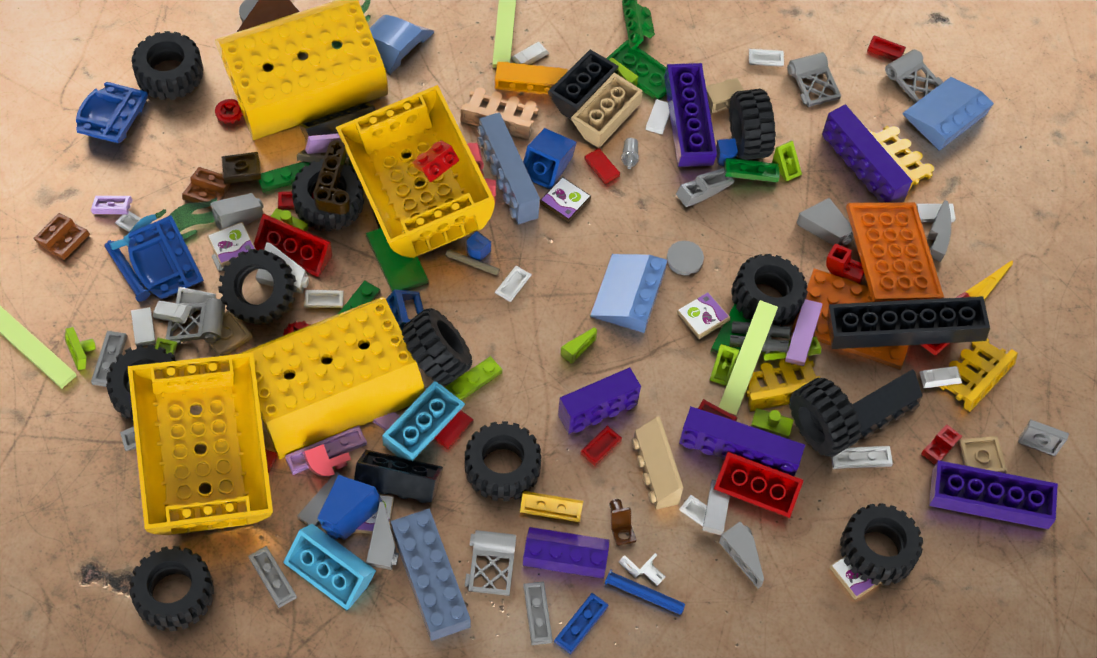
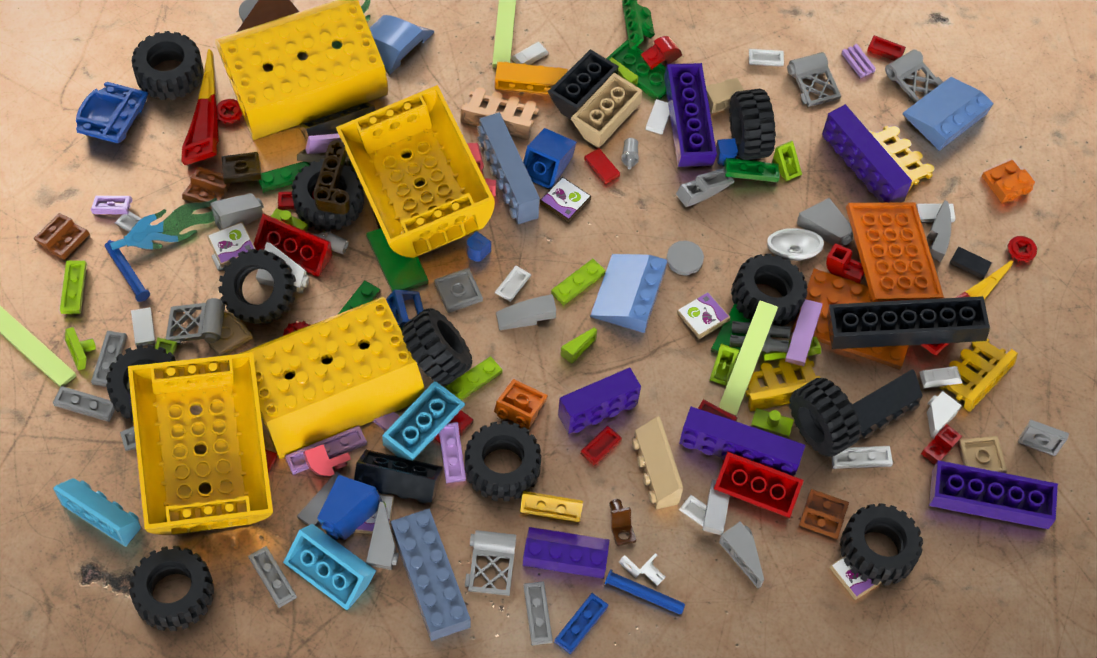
(73, 287): none -> lime plate
(84, 403): none -> light grey tile
(97, 510): none -> medium azure slope
(162, 258): blue slope -> none
(171, 311): white tile -> none
(190, 296): white tile -> none
(203, 131): none -> red plate
(323, 299): white tile -> none
(337, 243): none -> light grey piece
(436, 160): red bracket -> none
(452, 453): none -> lavender tile
(458, 290): none -> light grey tile
(472, 262): dark tan bar -> none
(520, 403): none -> orange plate
(527, 312): none -> light grey slope
(578, 282): none -> lime plate
(662, 50): none -> red brick
(795, 244): none -> white dish
(824, 514): none -> dark orange slope
(861, 60): none -> lavender tile
(941, 412): none -> white slope
(970, 262): none -> black tile
(1008, 181): none -> orange plate
(1022, 242): none -> red gear

